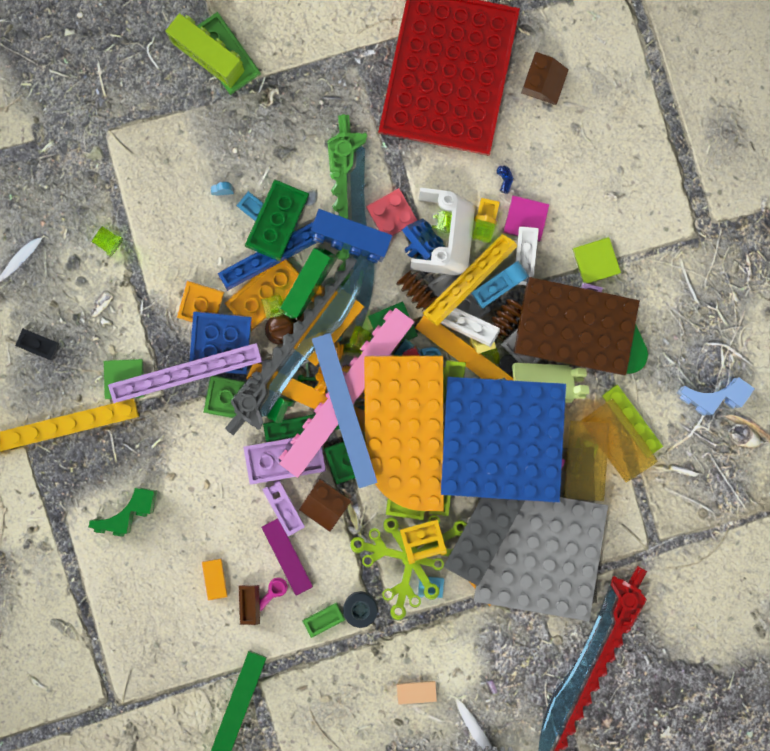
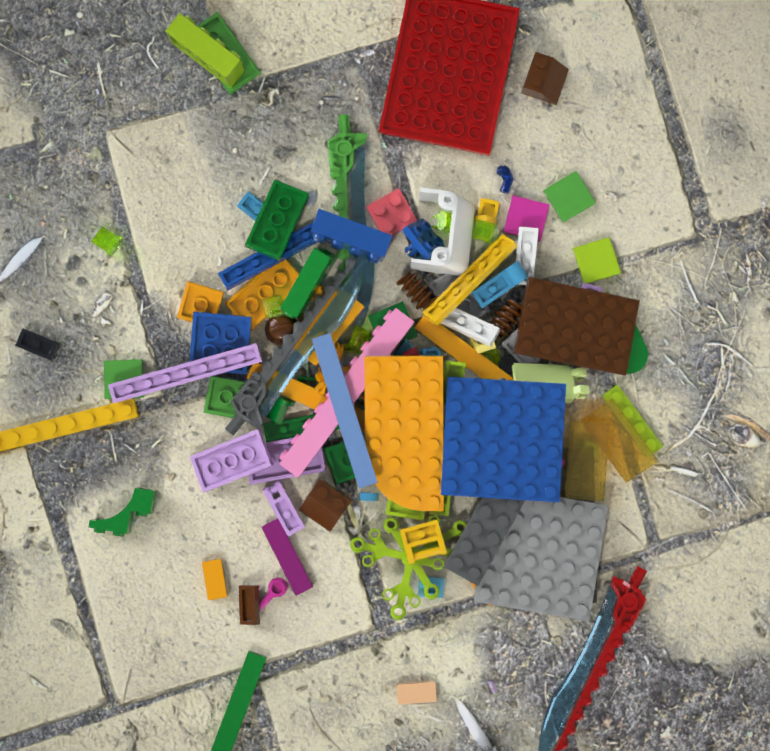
(222, 188): dark azure tile -> none
(231, 460): none -> lavender plate
(324, 620): bright green tile -> none
(360, 609): black wheel -> none
(367, 496): none -> dark azure tile
(569, 196): none -> bright green tile
(706, 403): light blue arch -> none

